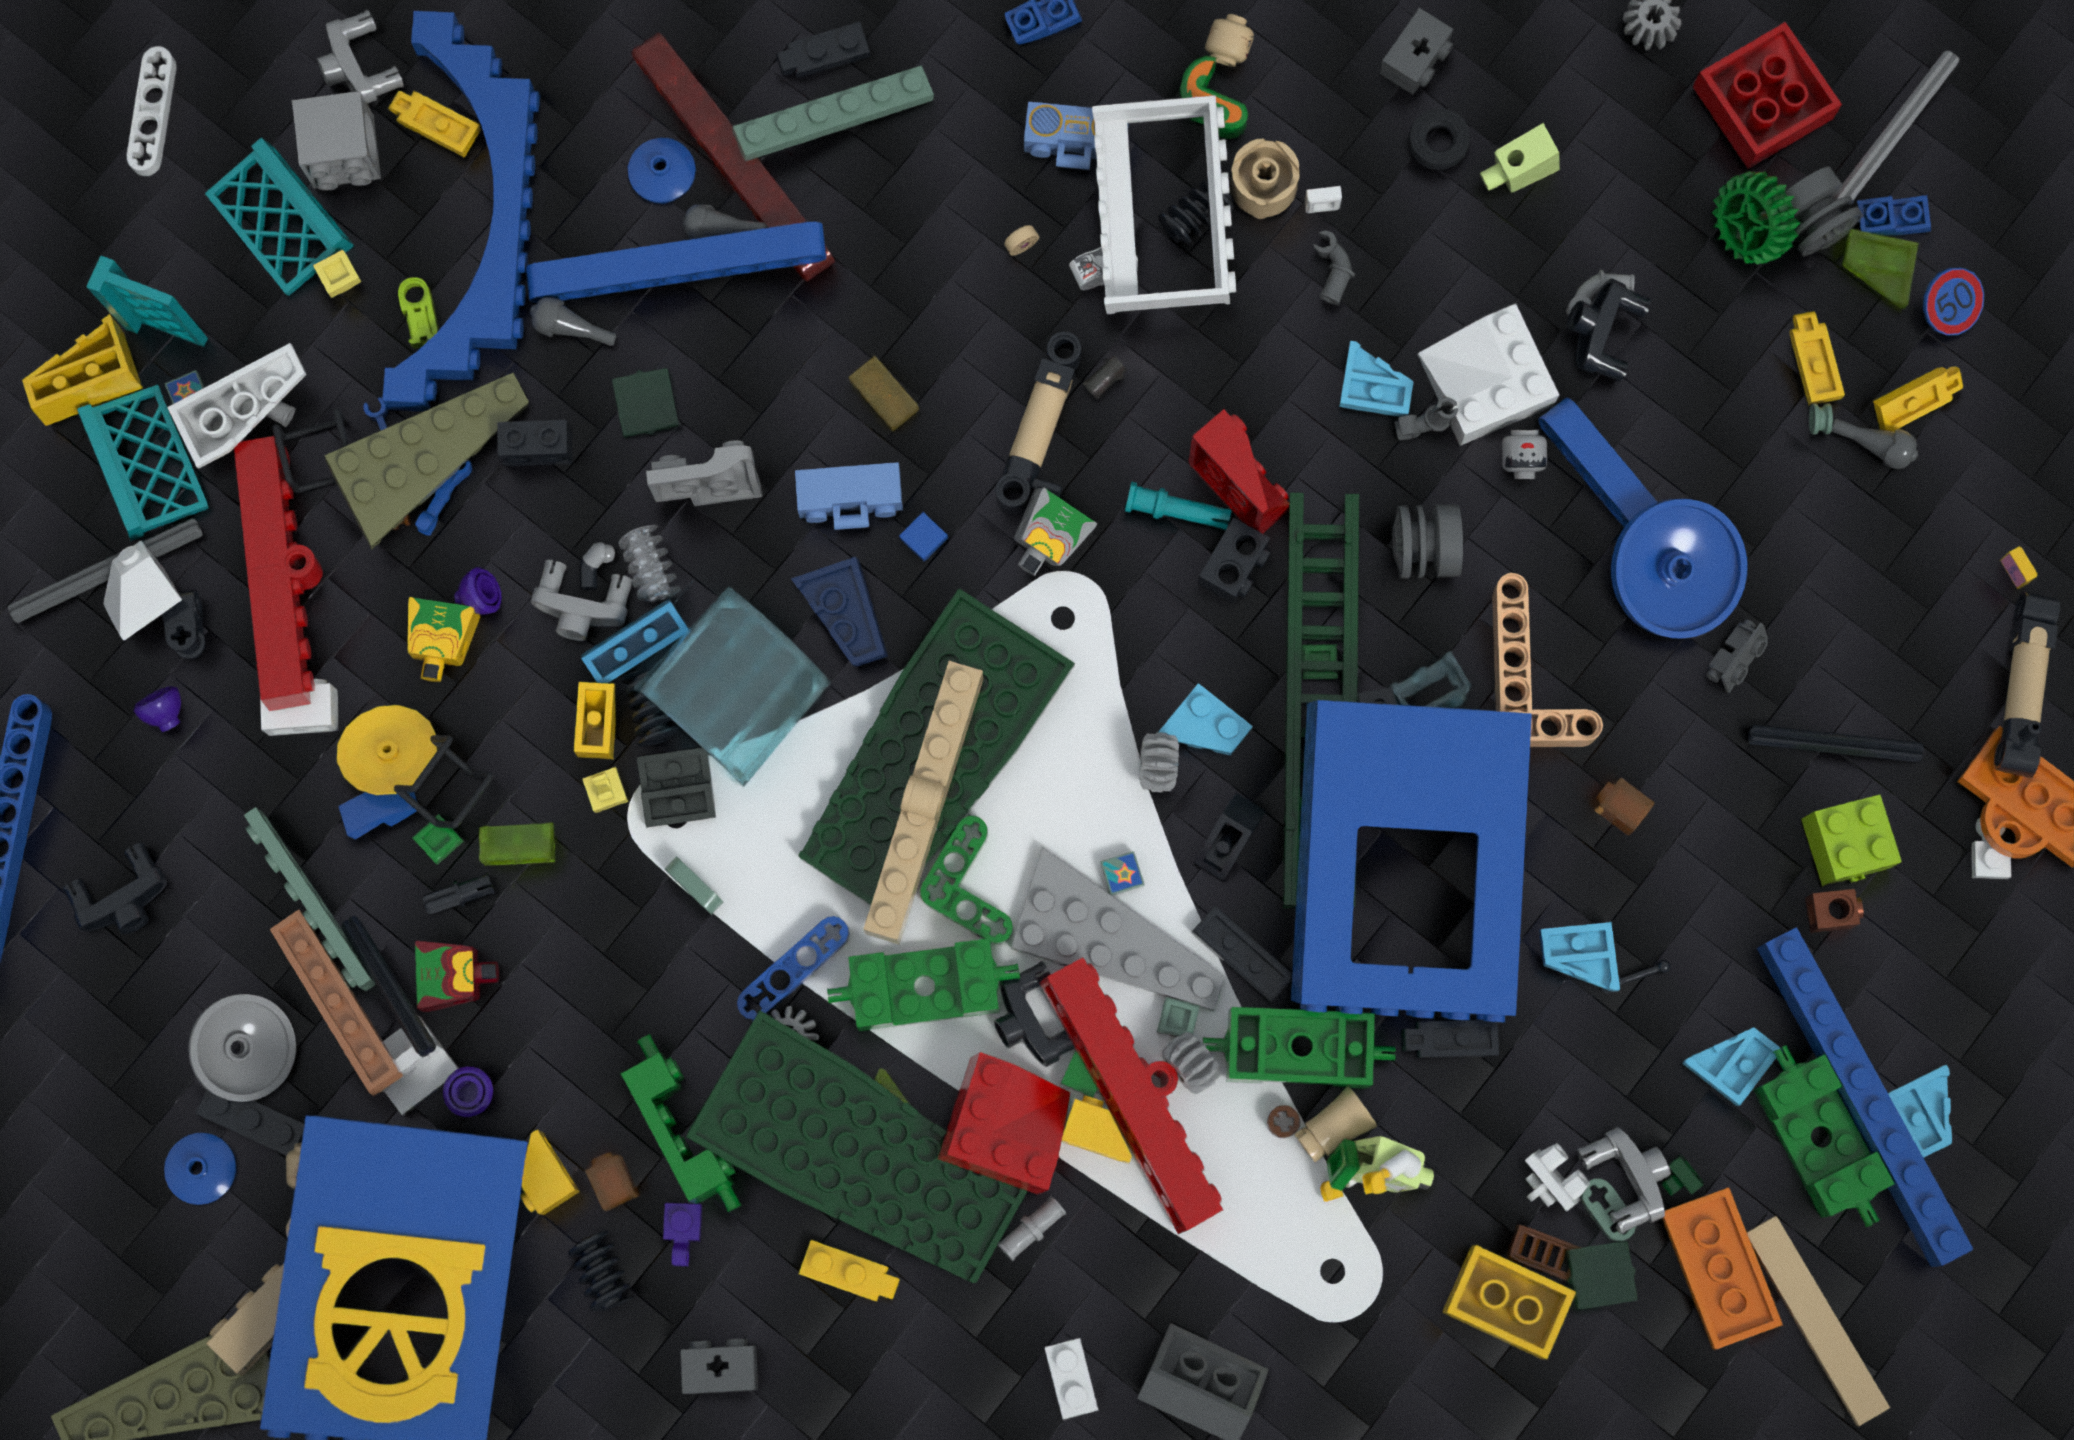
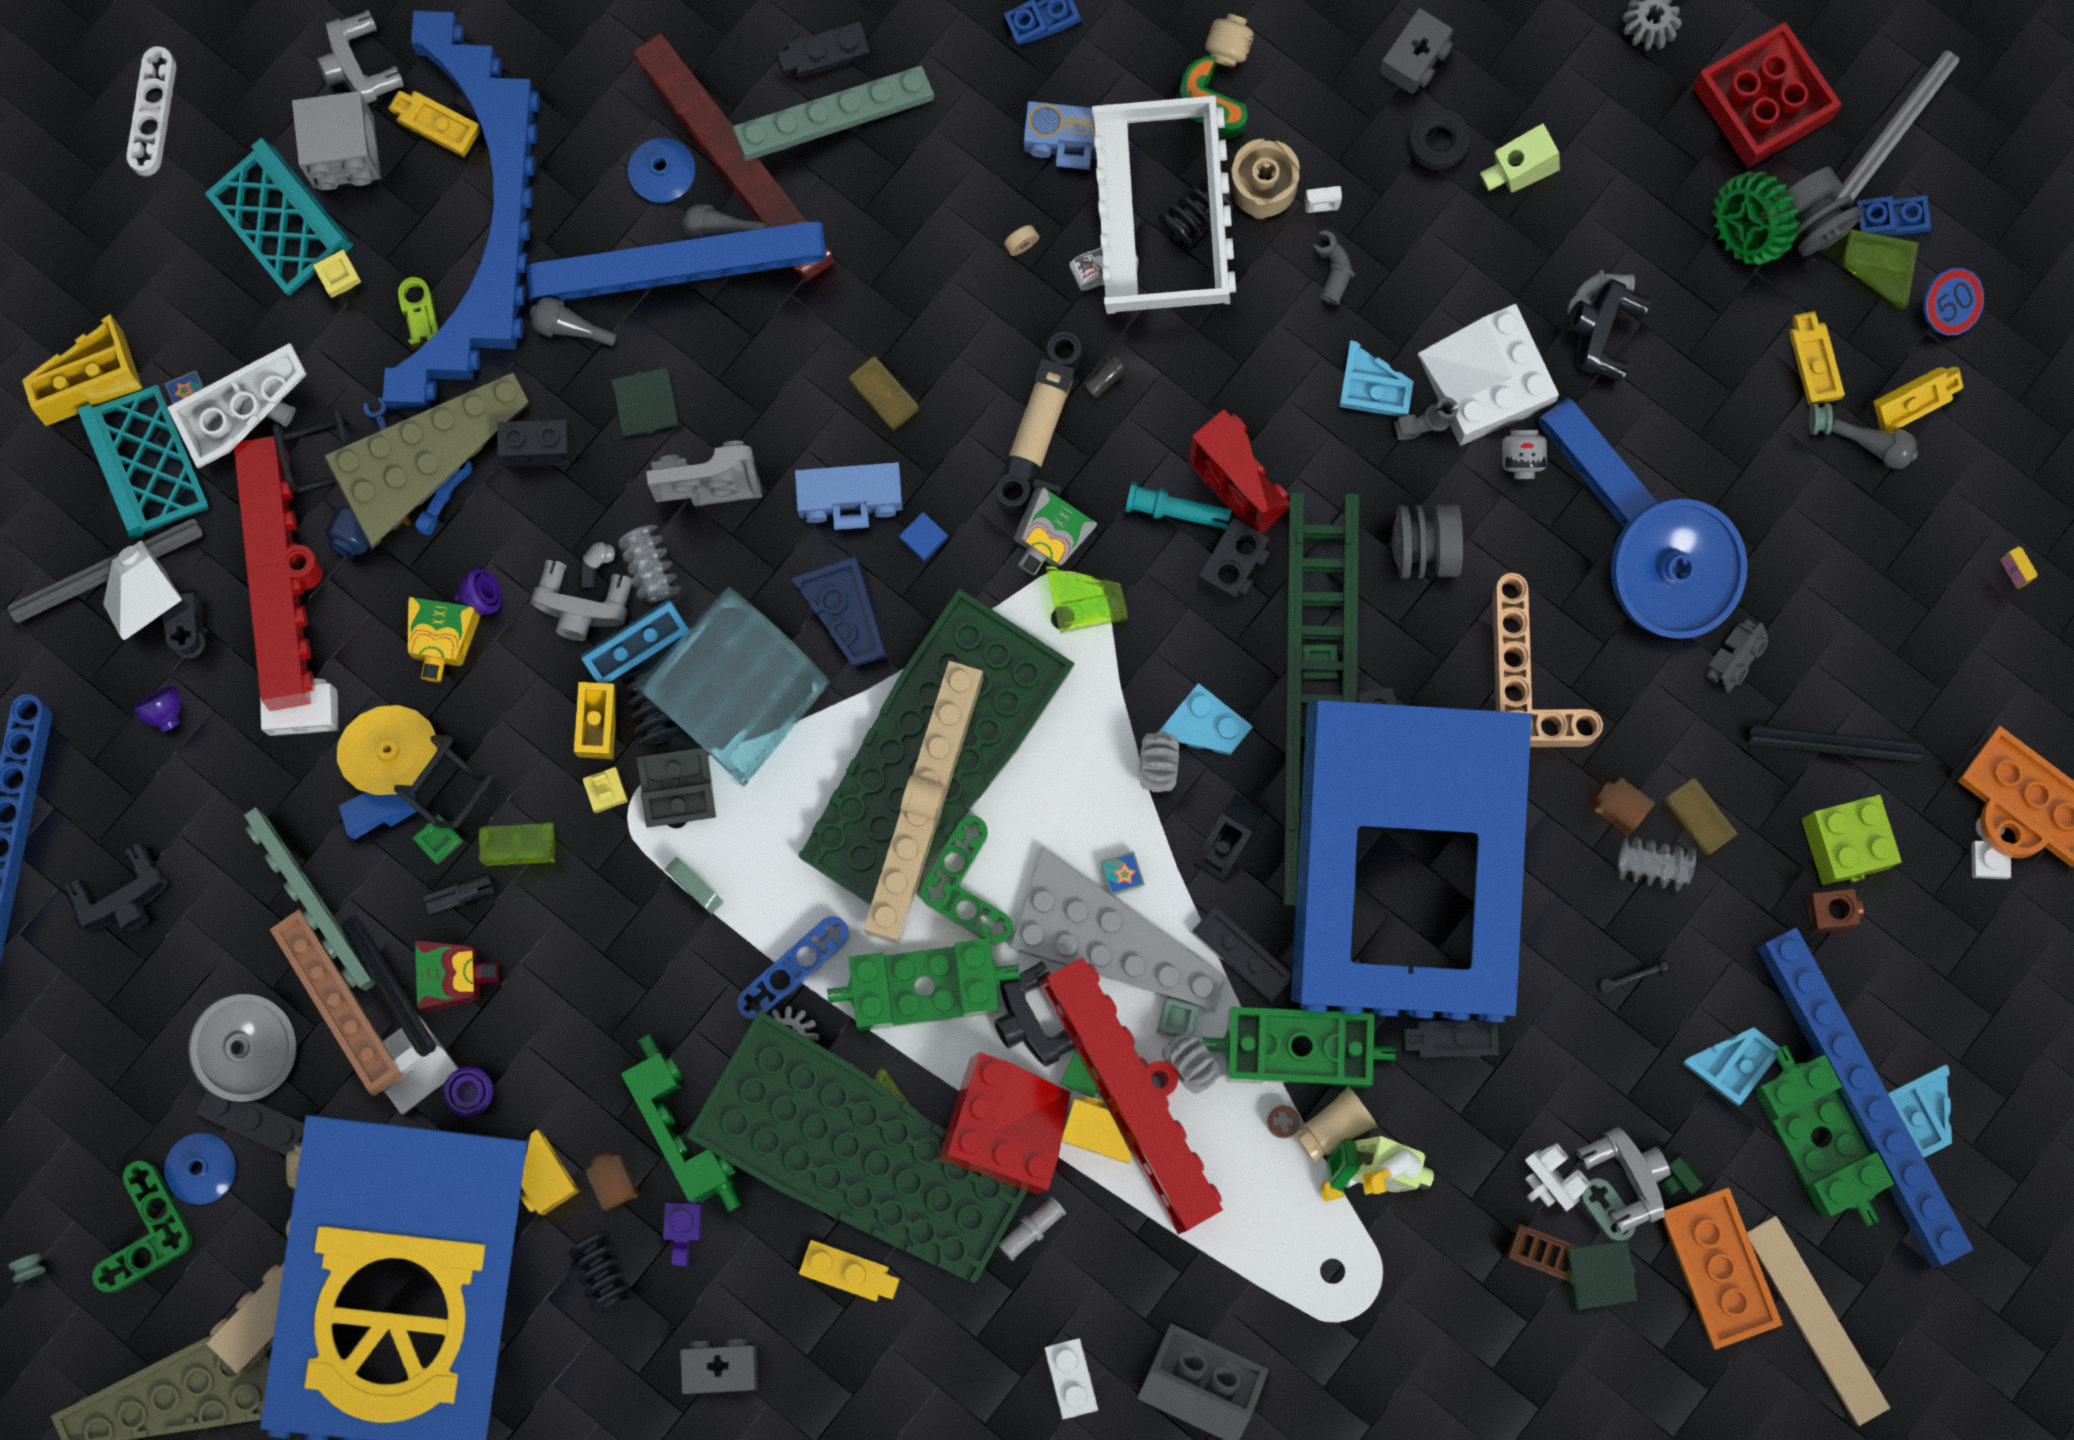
(26, 1267): none -> sand green bush
(138, 304): teal fence -> none
(155, 1241): none -> green beam
(346, 534): none -> dark blue head
(1084, 601): none -> clear neon green wing
(1426, 676): clear light blue window -> none
(1509, 1302): yellow brick -> none
(1583, 953): medium azure wing -> none
(1656, 864): none -> clear piece
(1700, 816): none -> clear yellow plate
(2030, 643): piece -> none

